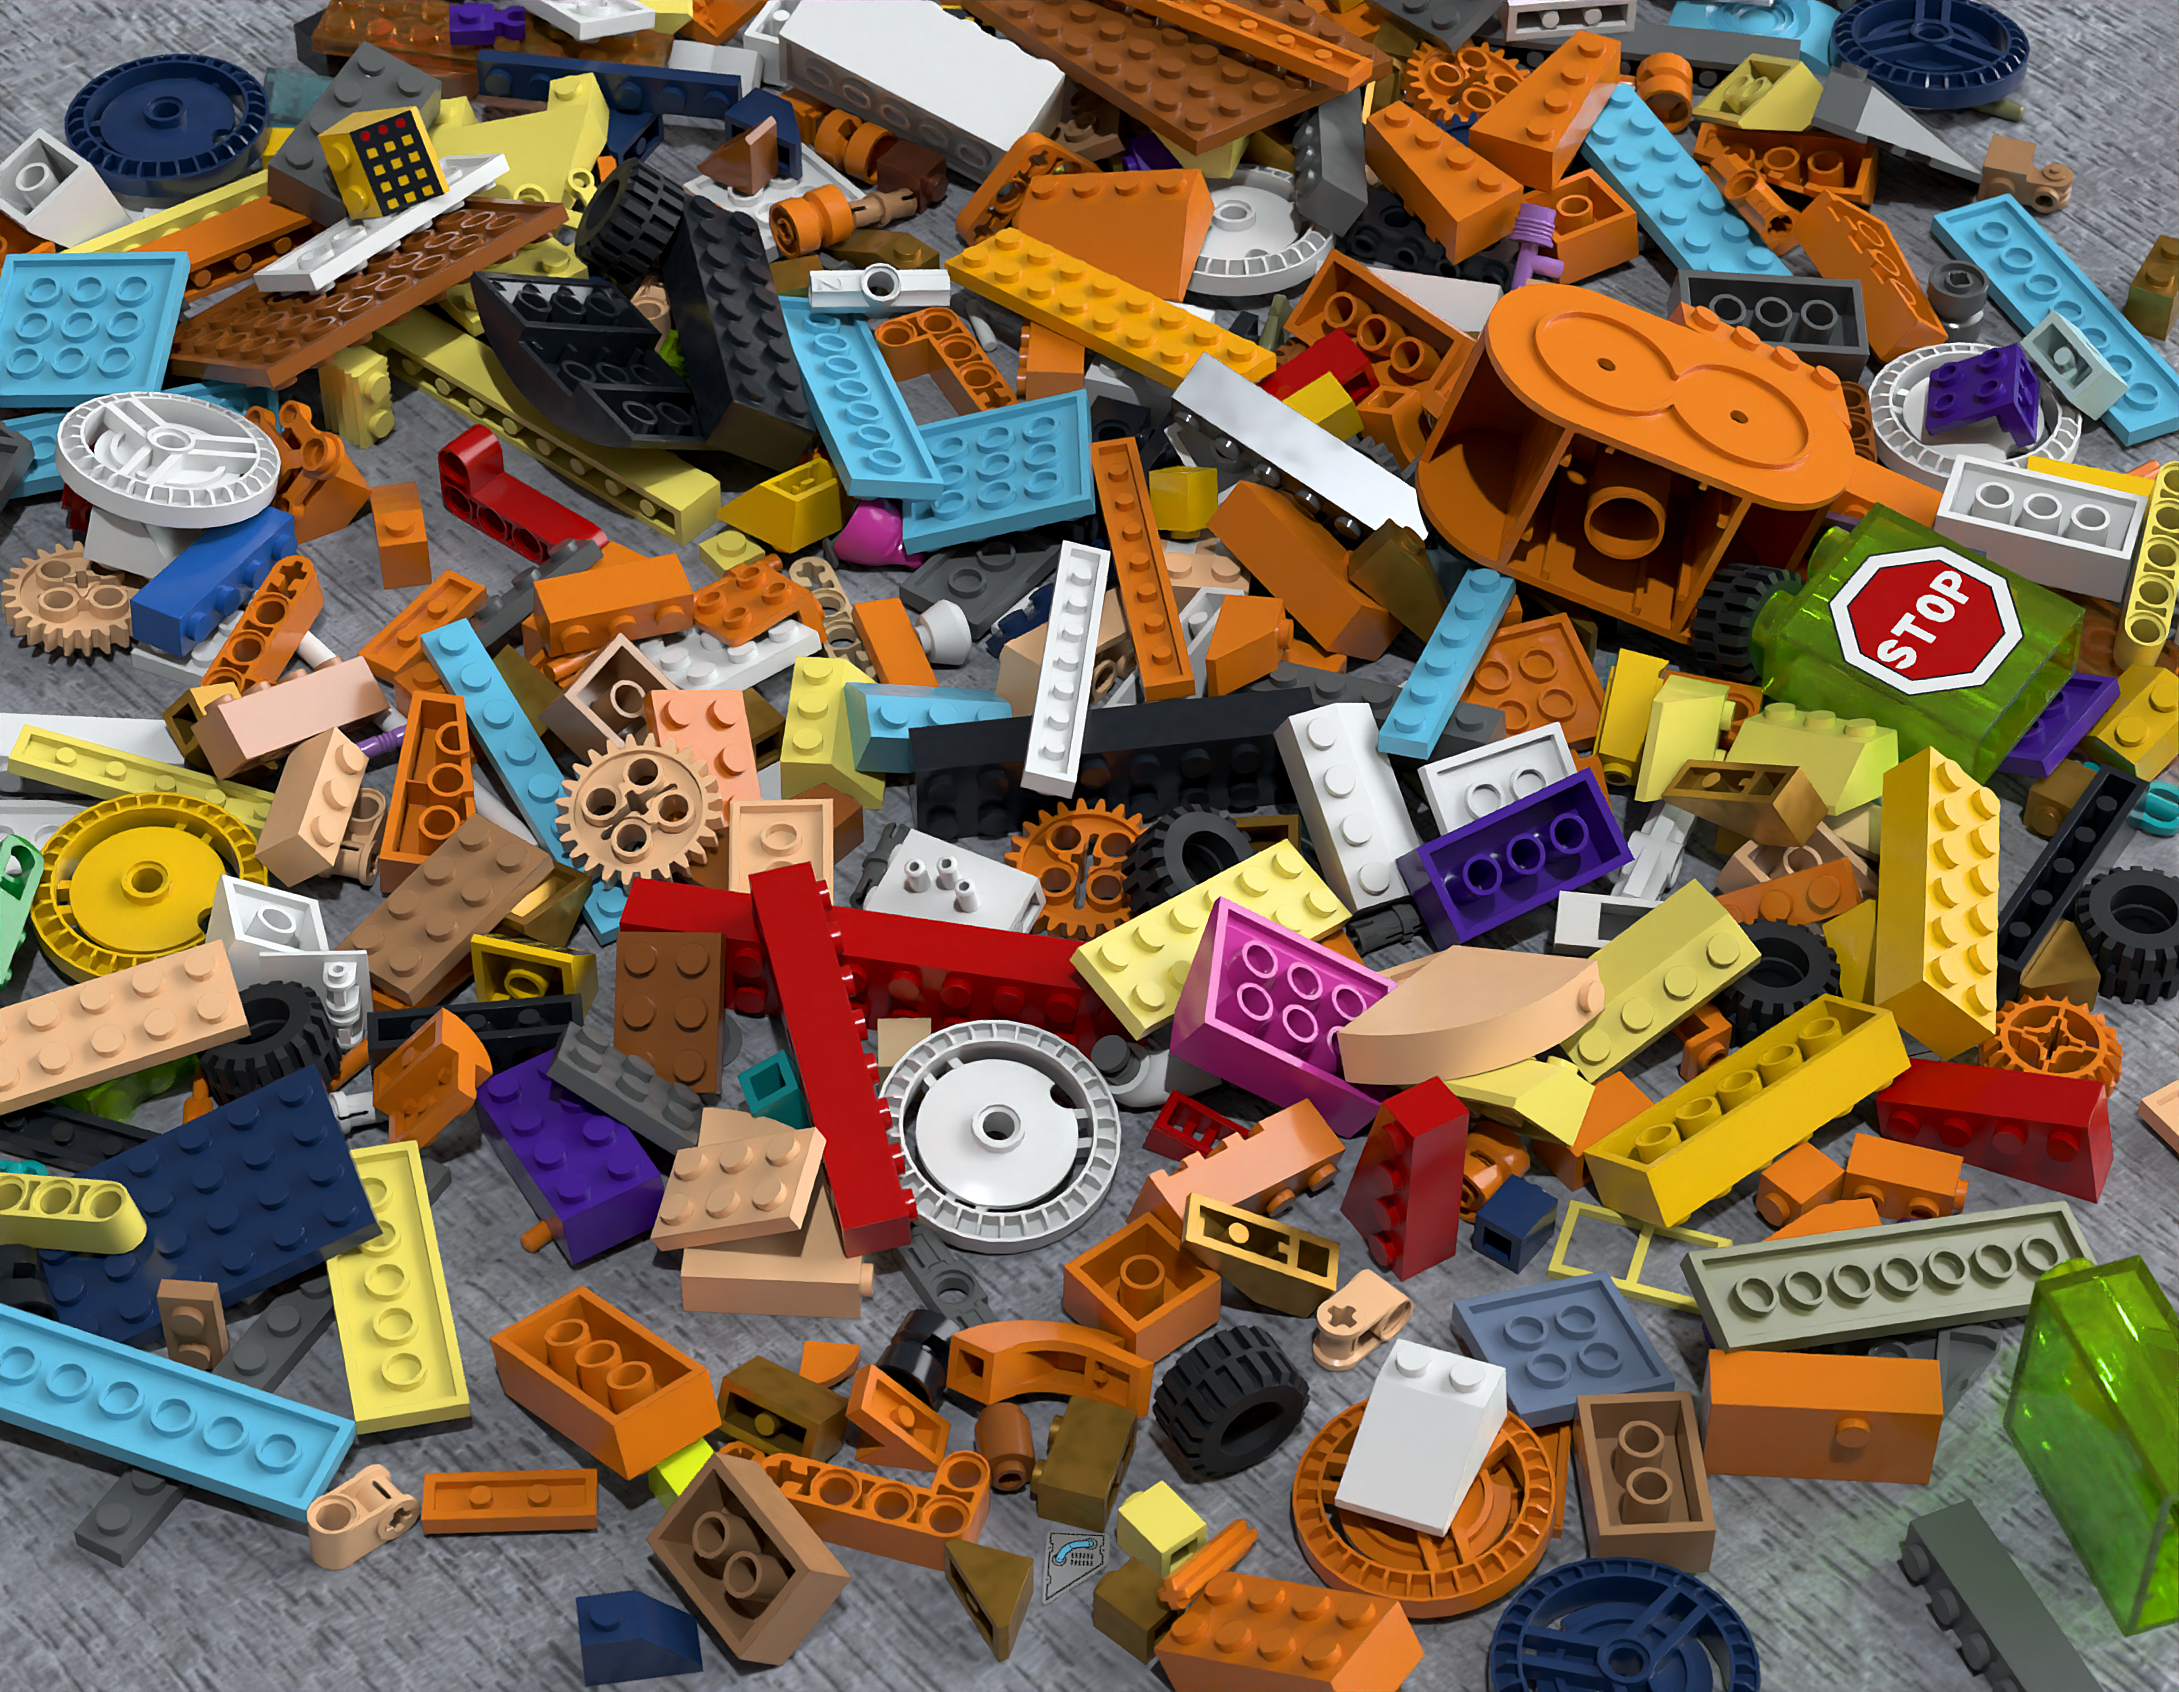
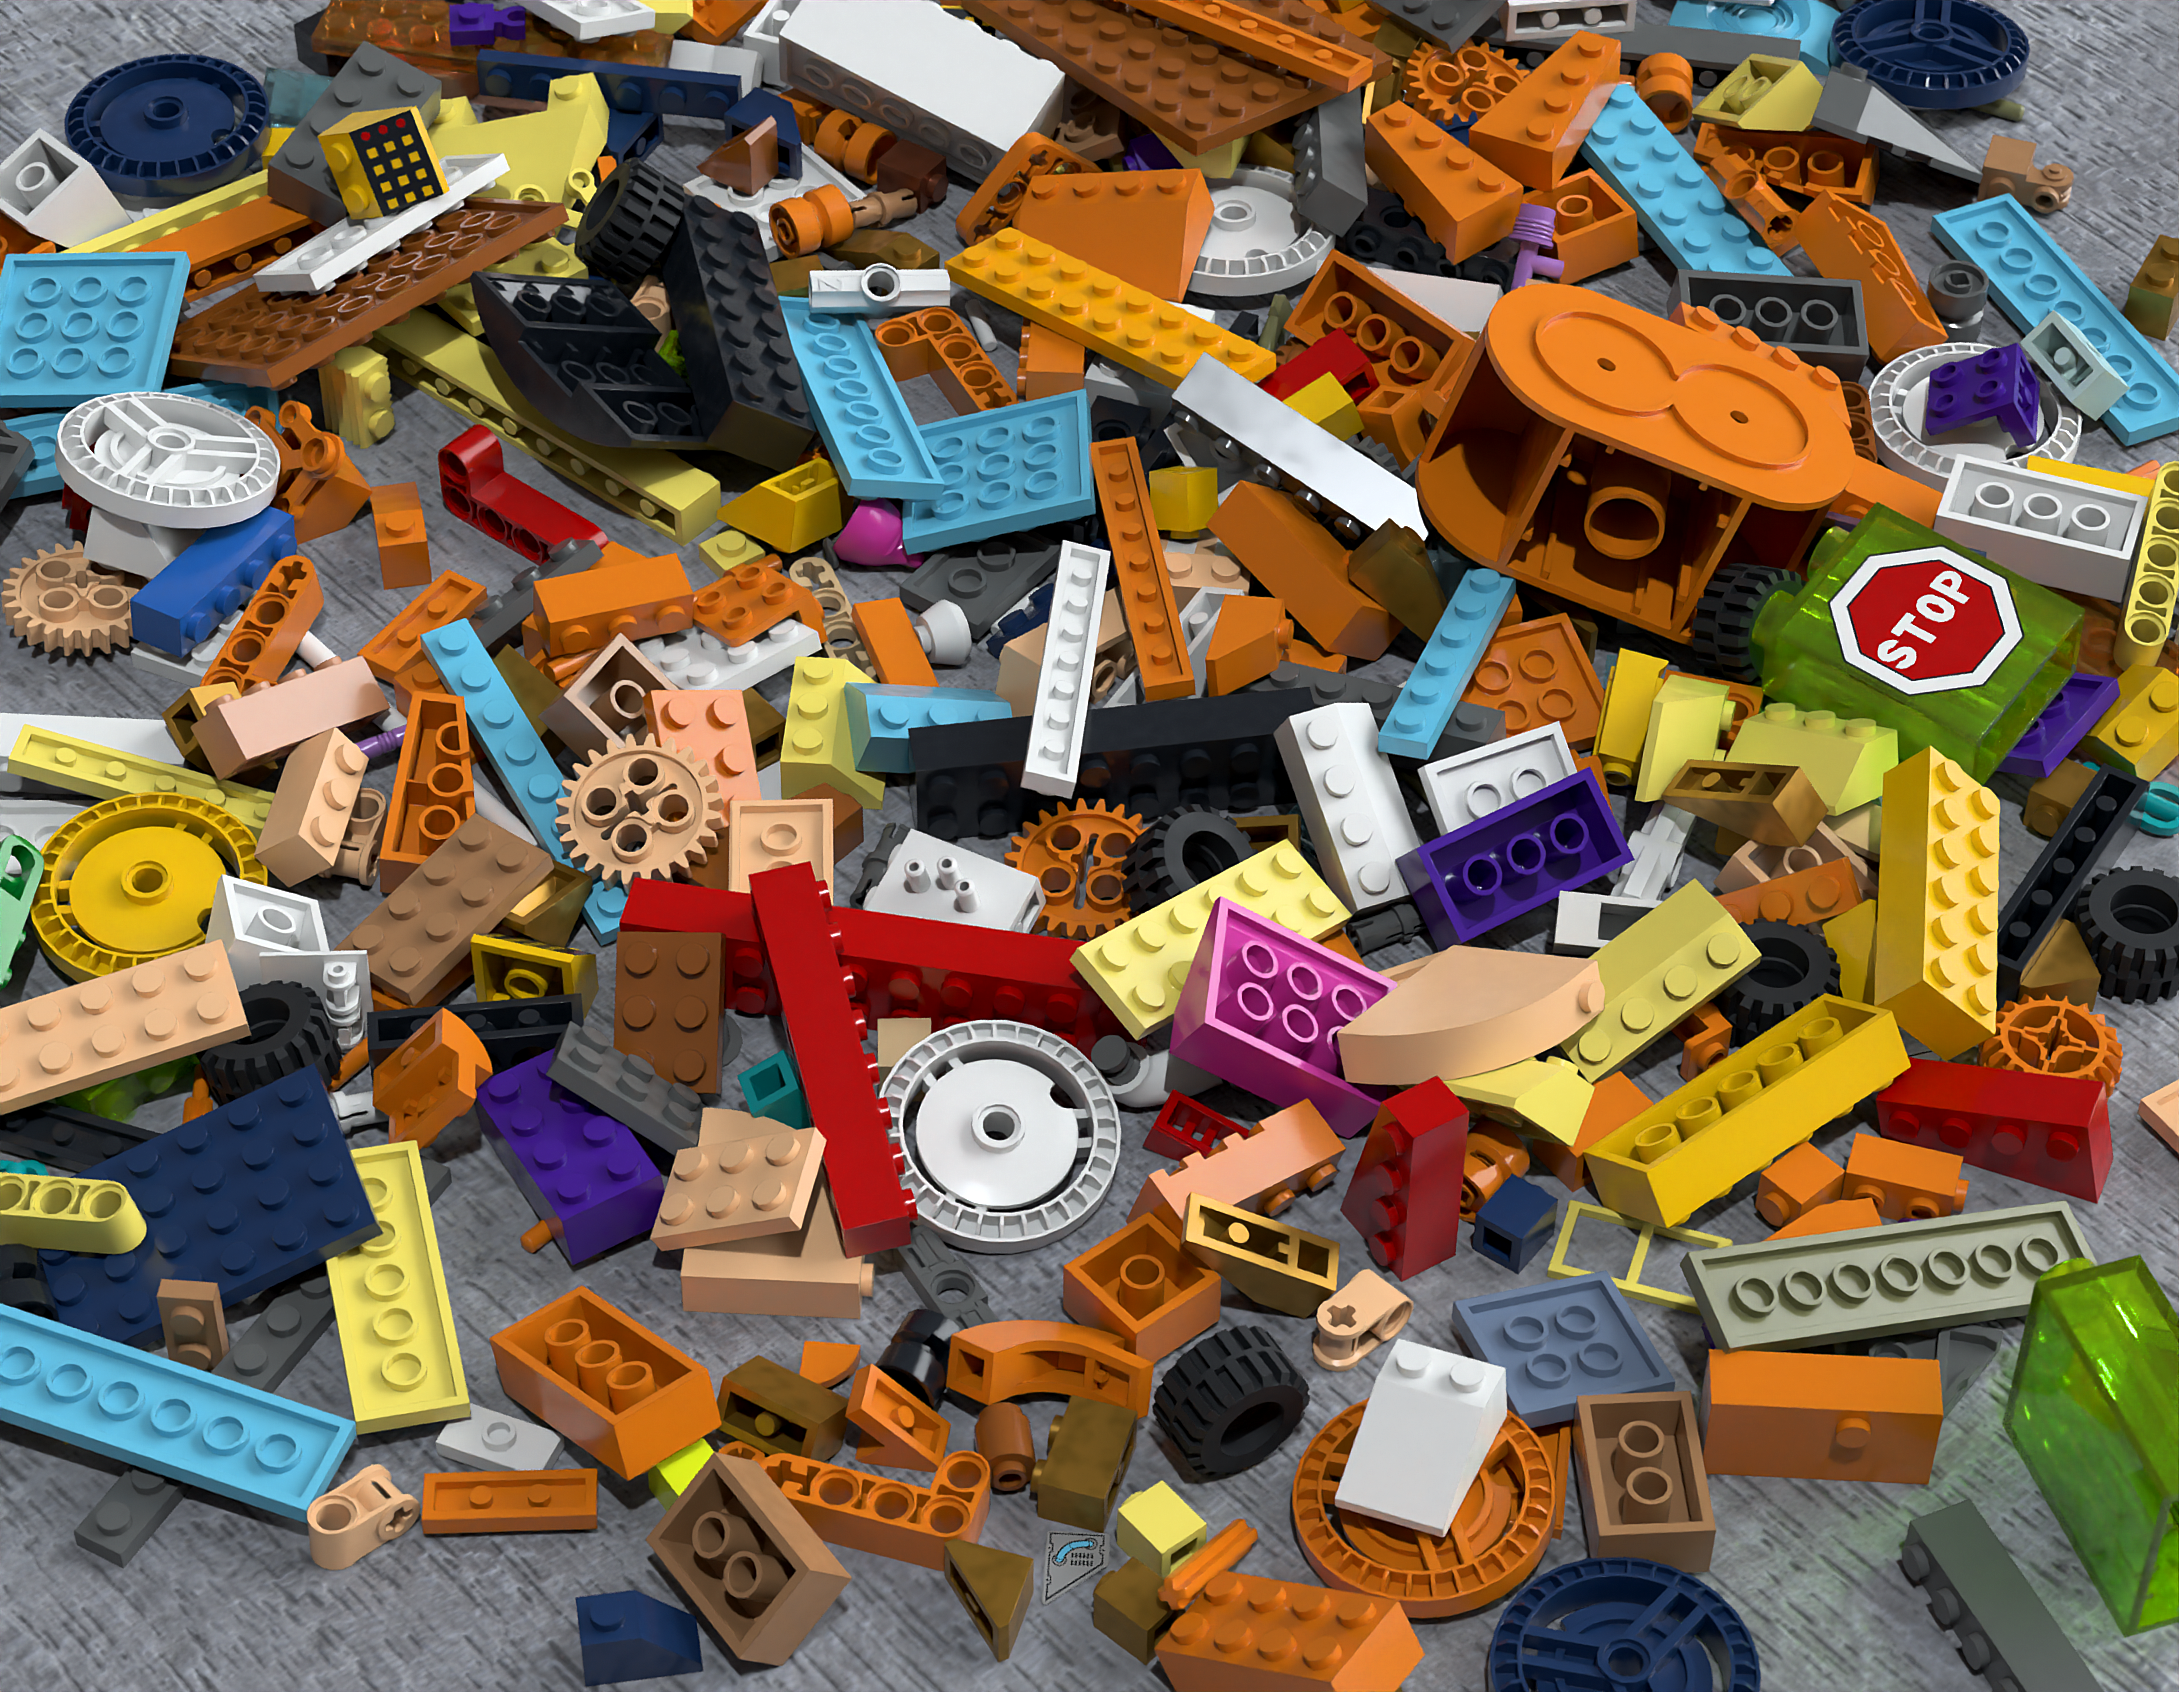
(499, 1442): none -> white plate

